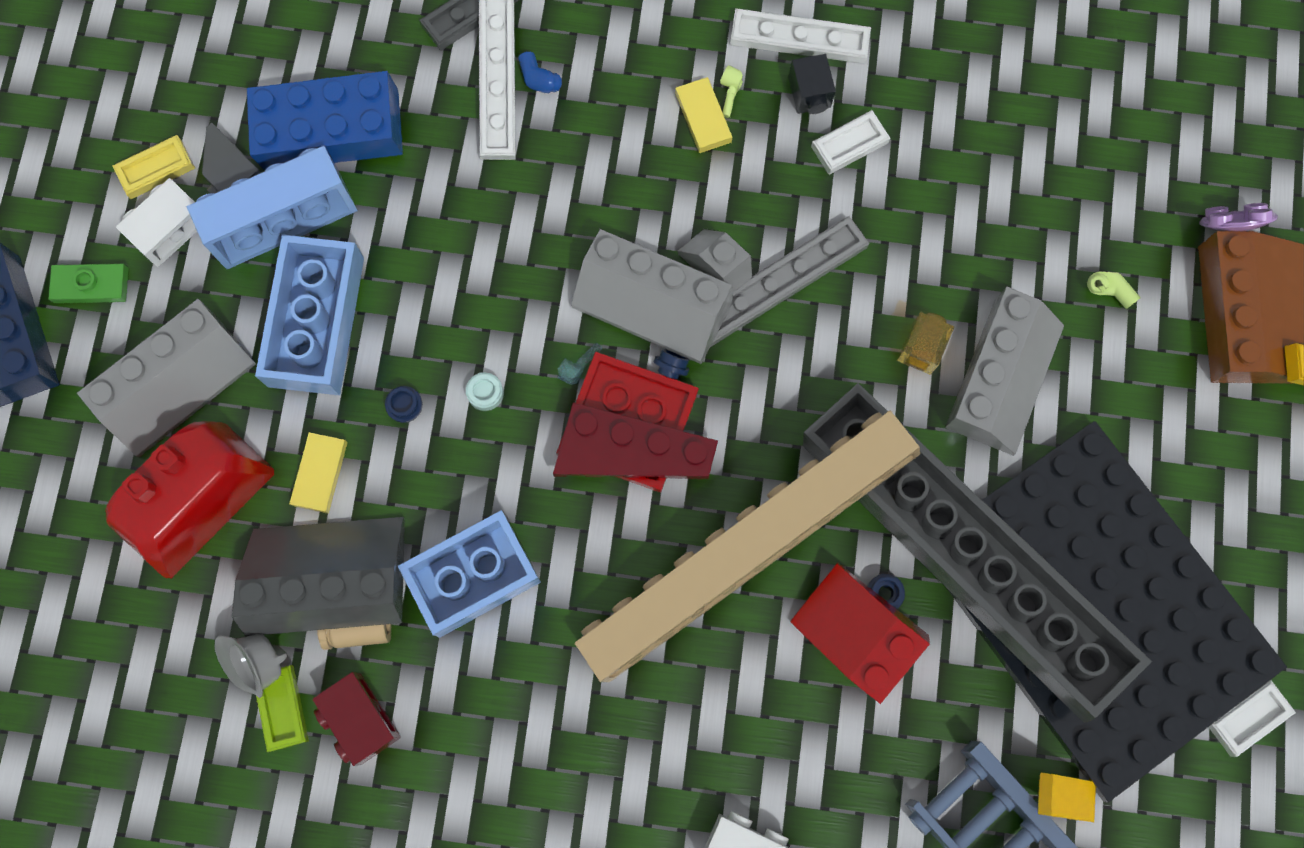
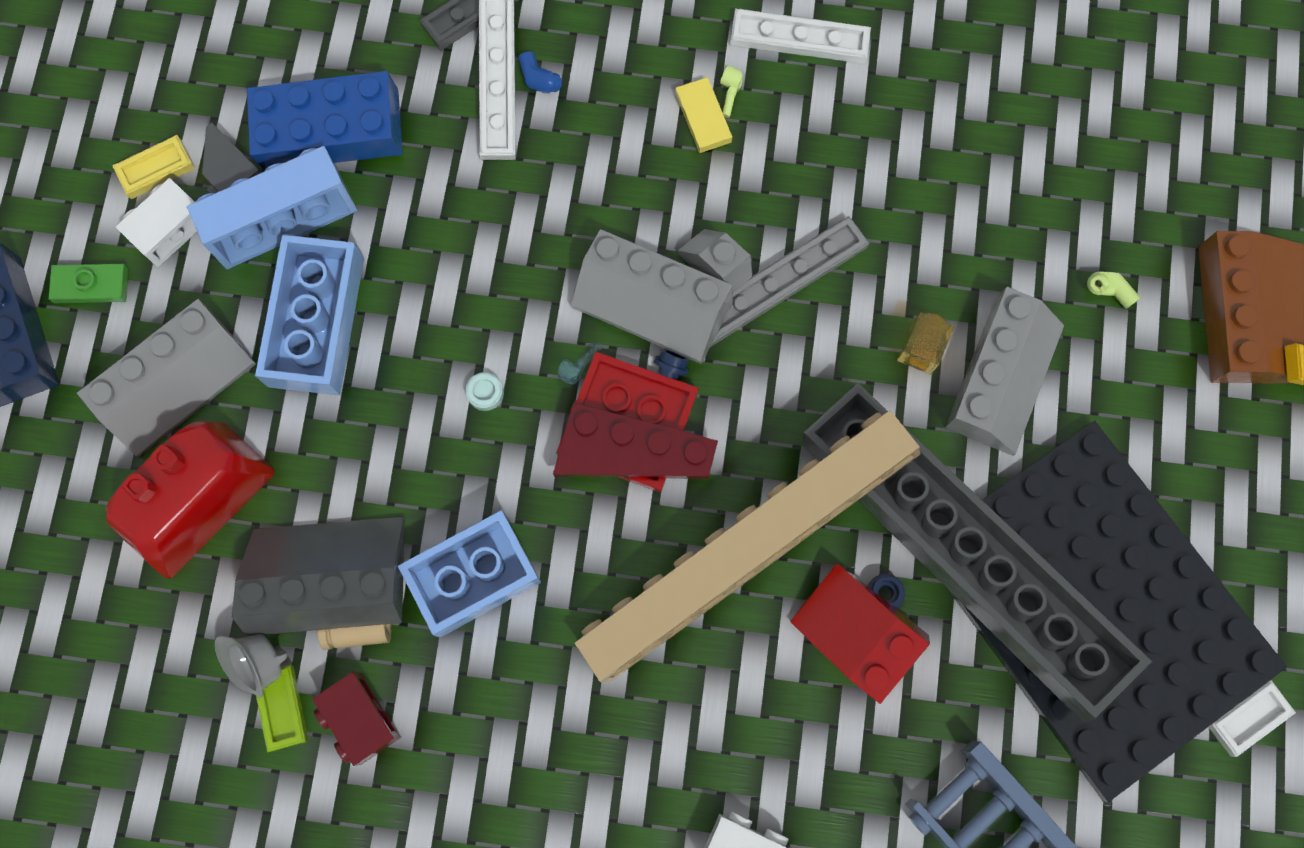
(318, 473): light yellow tile -> none
(403, 404): dark blue plate -> none
(811, 84): black brick -> none
(850, 142): white tile -> none
(1066, 797): yellow tile -> none
(1253, 217): lavender dish -> none

